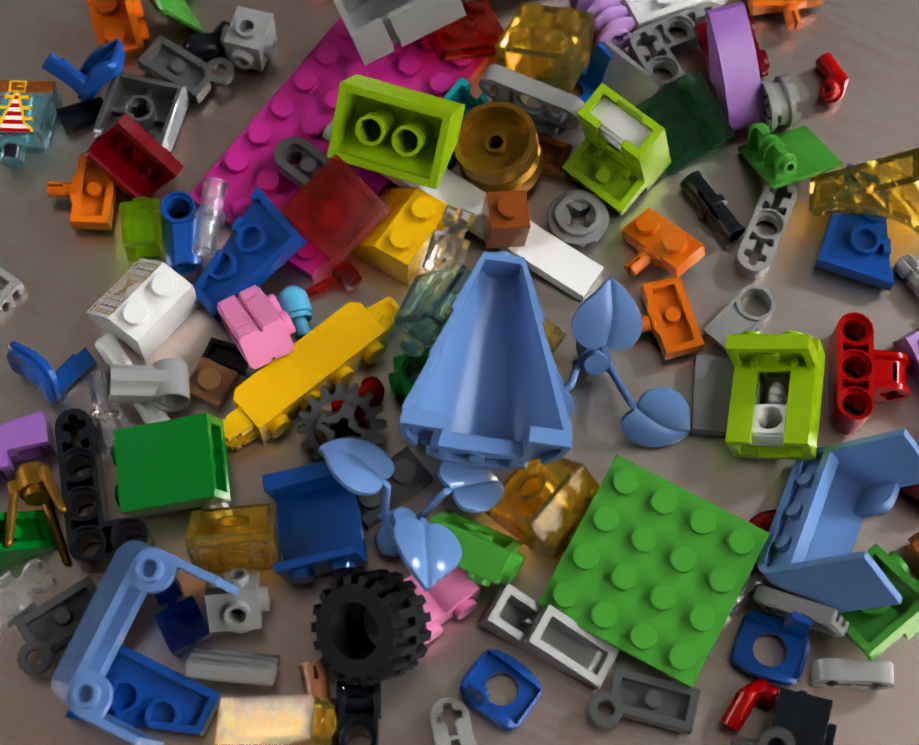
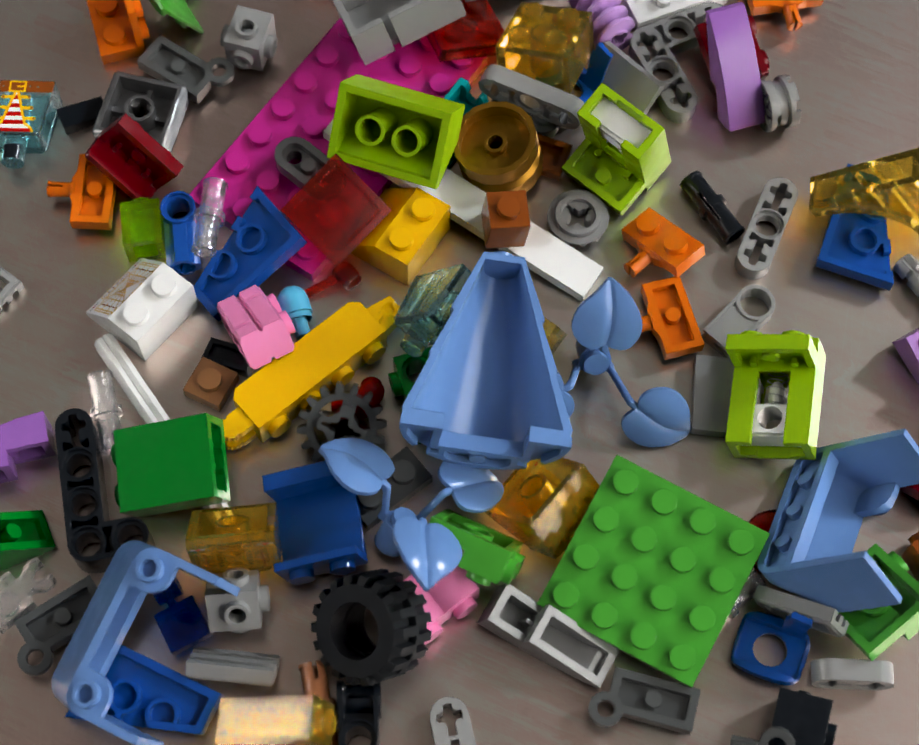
(35, 486): pearl gold plant -> none
(41, 374): blue piece -> none
(95, 72): blue piece -> none
(162, 384): light grey piece -> none
(205, 44): black arm -> none
(449, 245): clear plate -> none
(476, 695): blue piece -> none
(690, 119): clear green hinge -> none
(745, 700): red arm -> none
(787, 155): bright green hinge -> none
(835, 78): red arm -> none
(879, 372): red piece -> none

